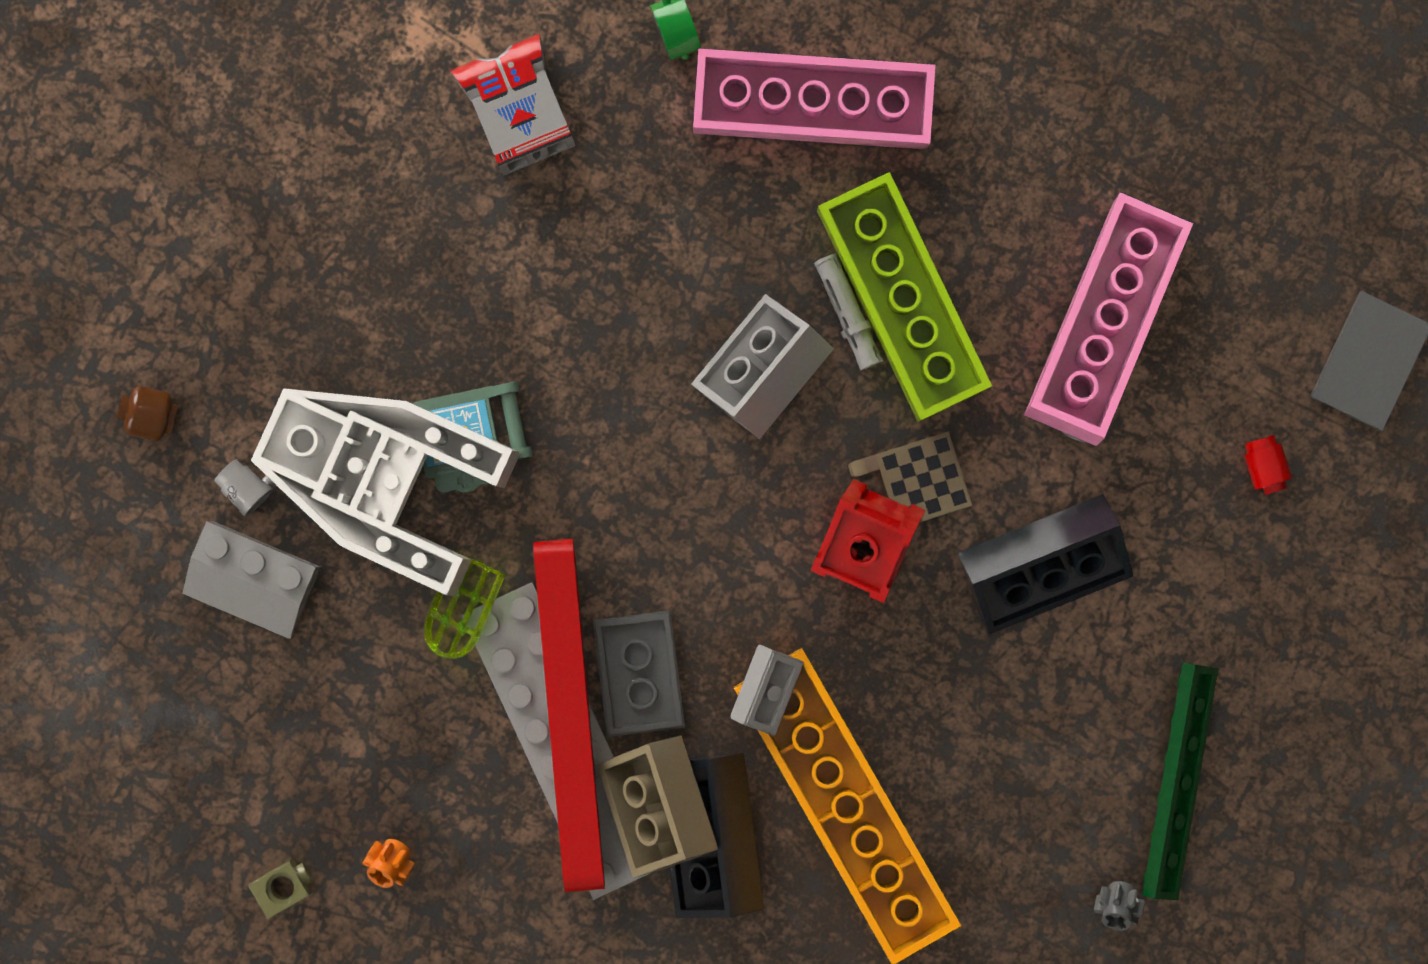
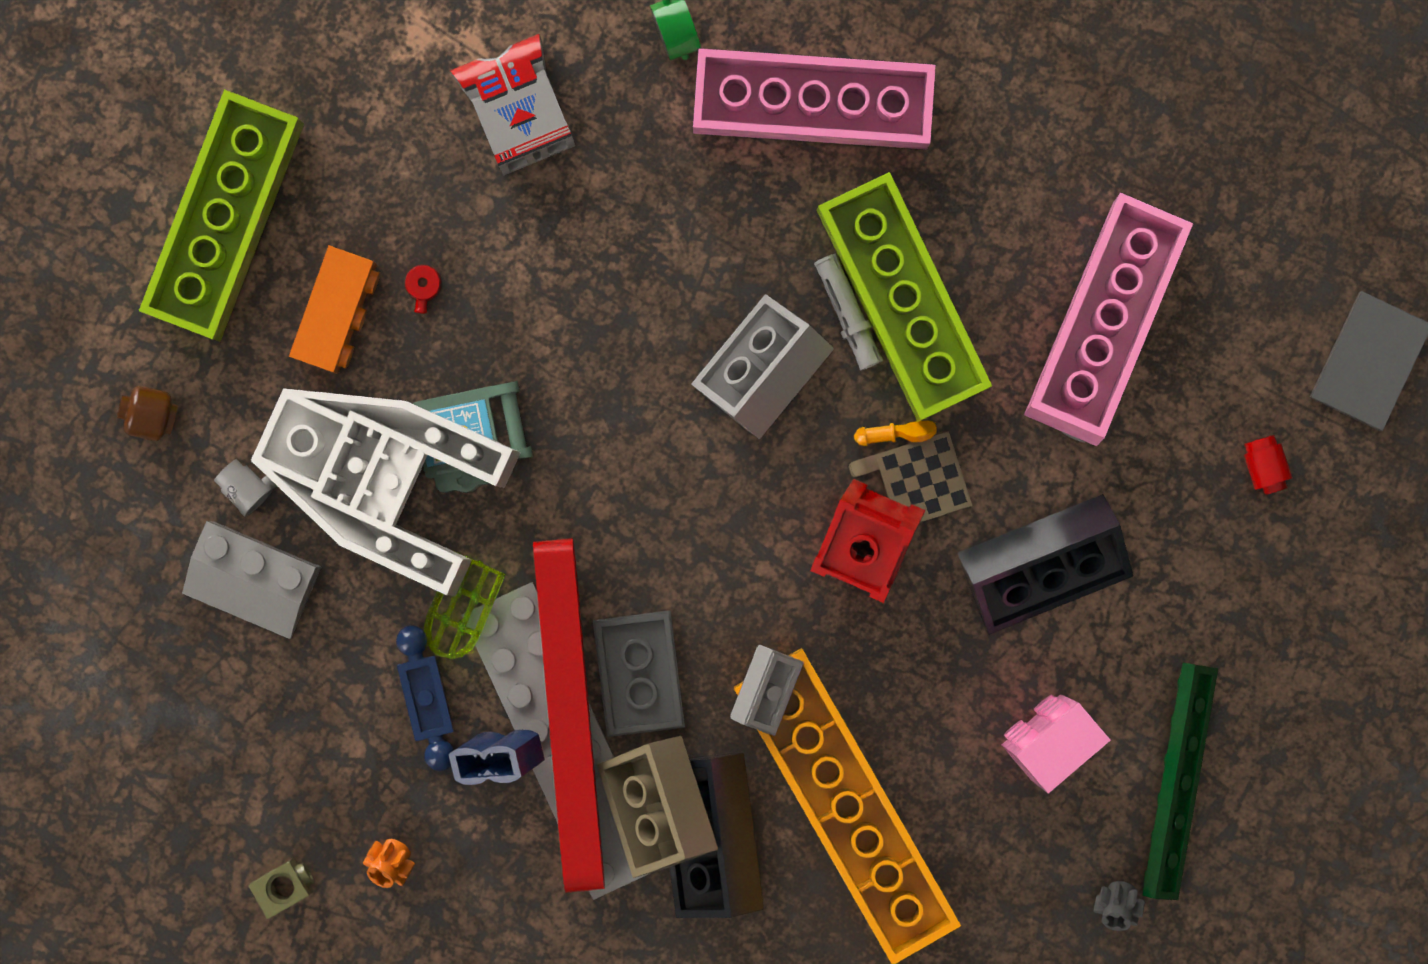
(222, 215): none -> lime brick
(335, 310): none -> orange brick
(425, 697): none -> dark blue plate
(426, 293): none -> red piece
(496, 757): none -> dark blue brick
(911, 431): none -> light orange piece
(1054, 741): none -> bright pink brick

